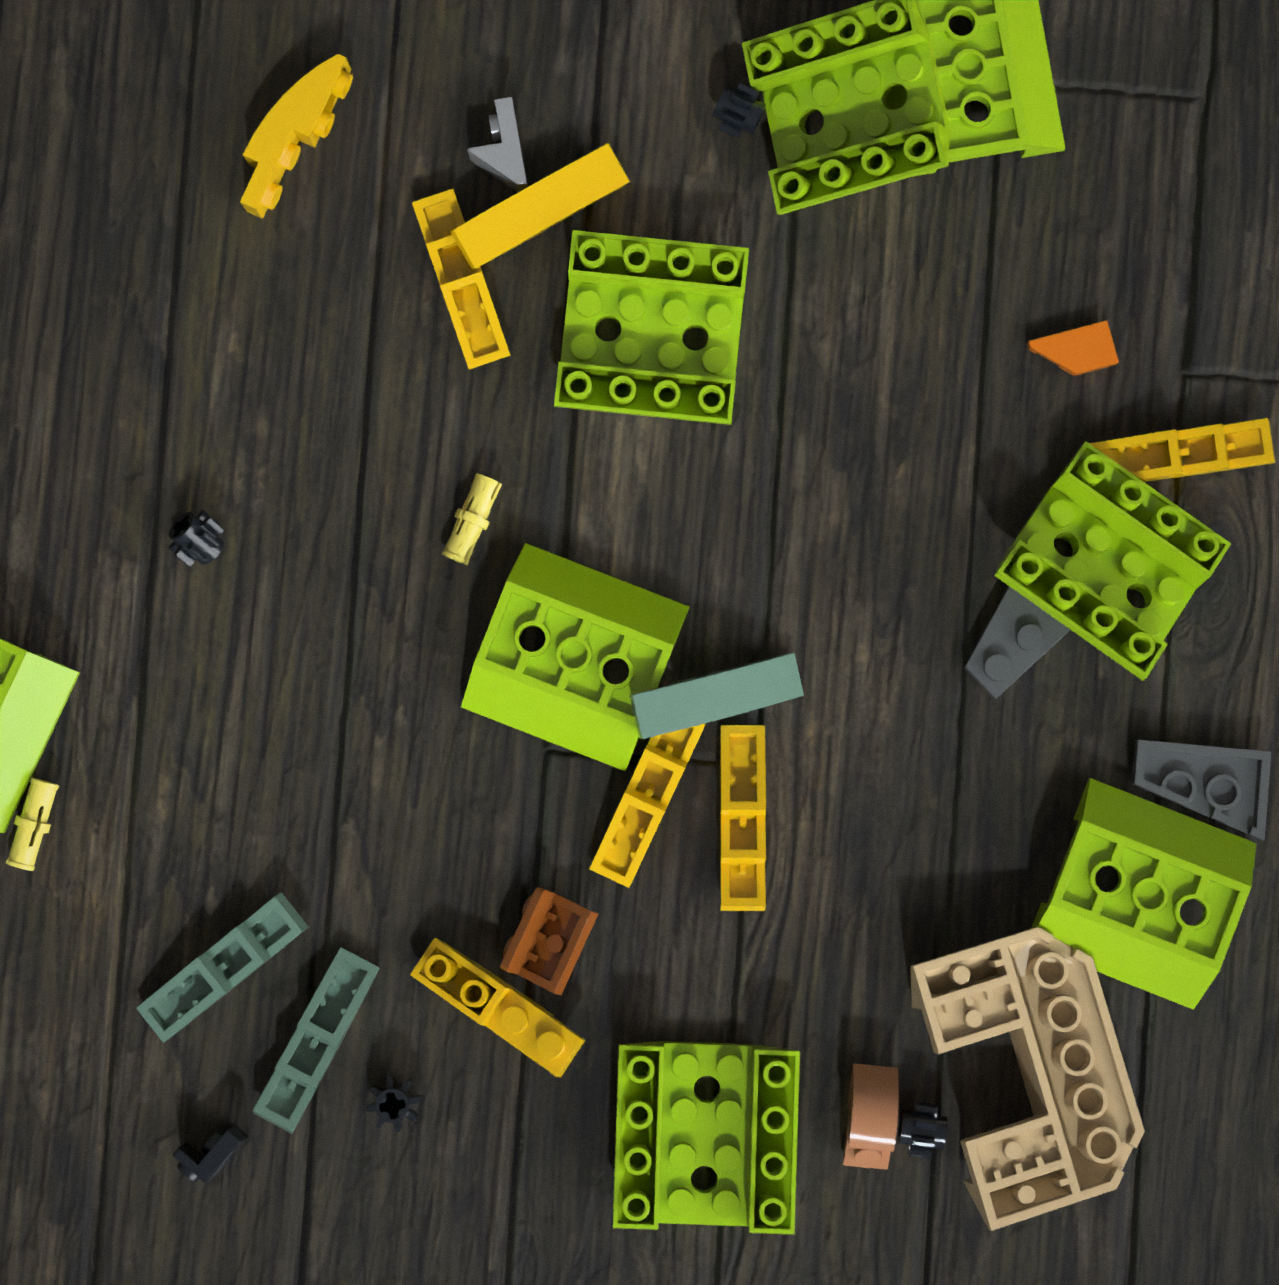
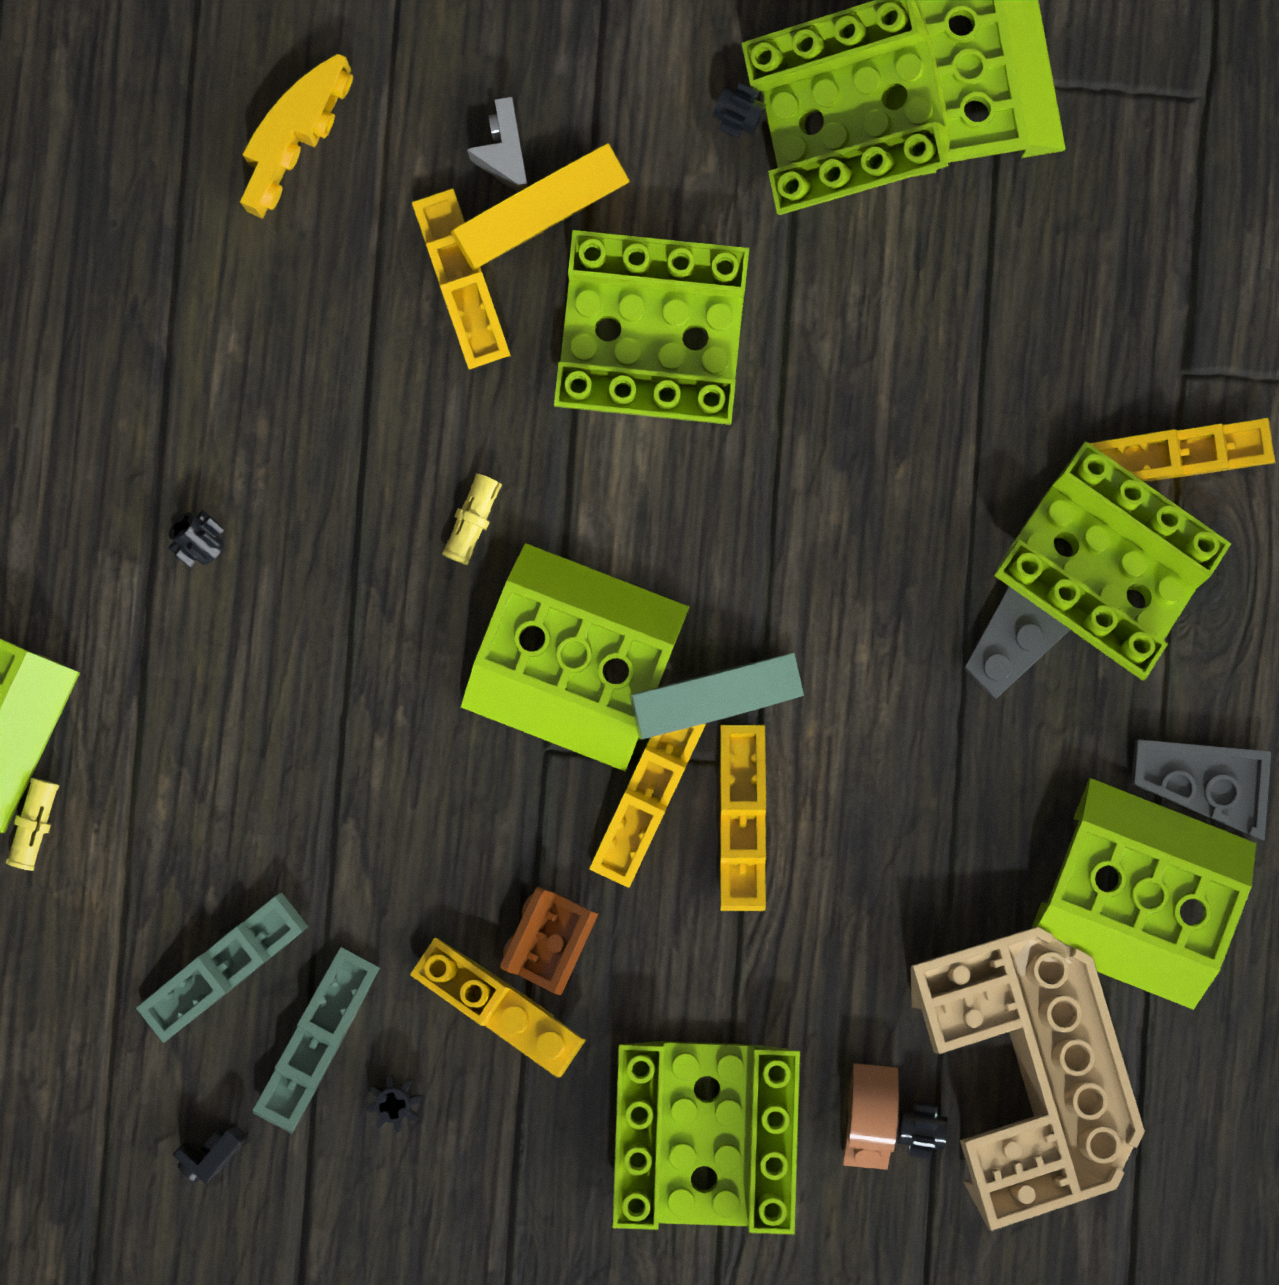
(1078, 349): orange tile -> none

